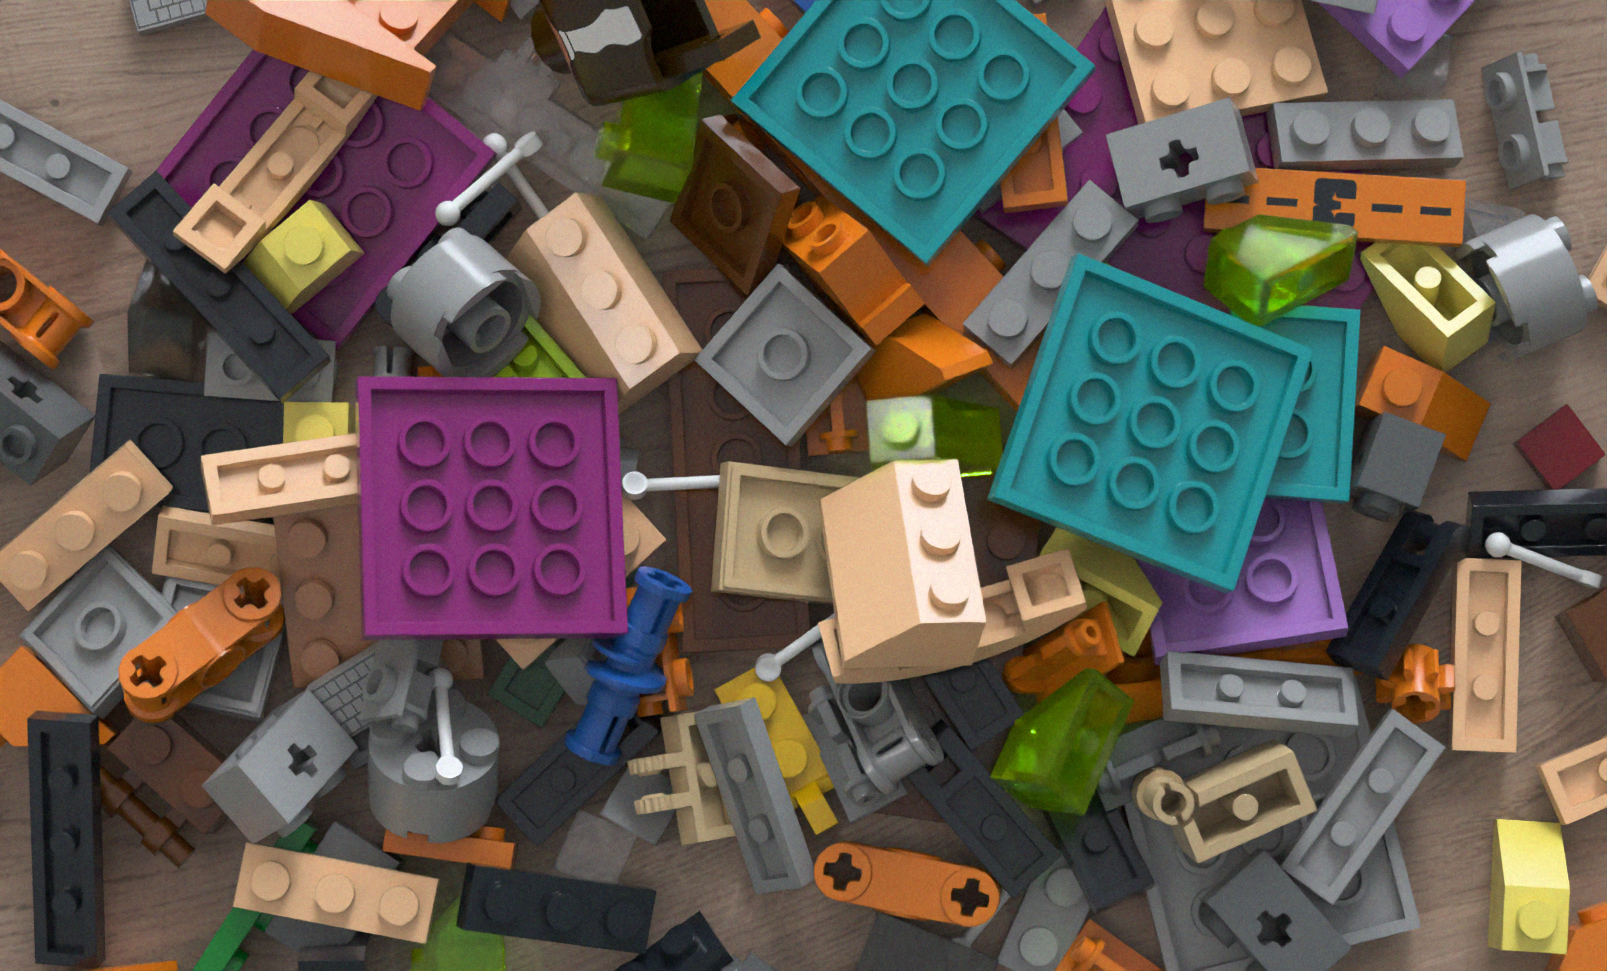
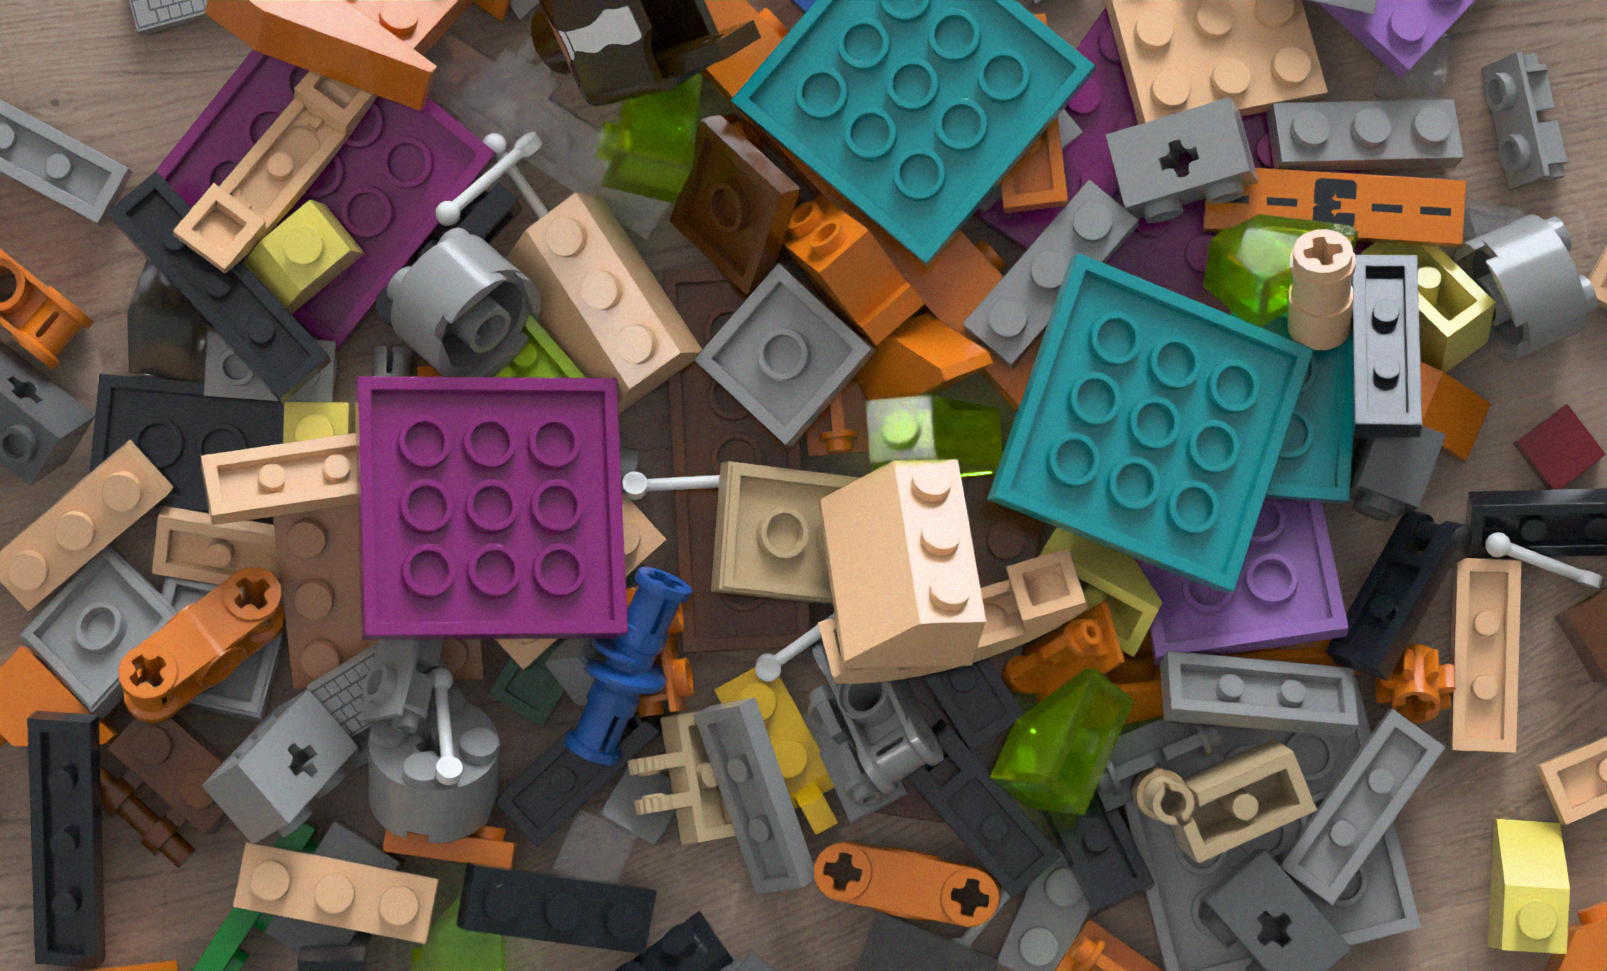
(1321, 290): none -> light nougat piece
(1386, 347): none -> plate

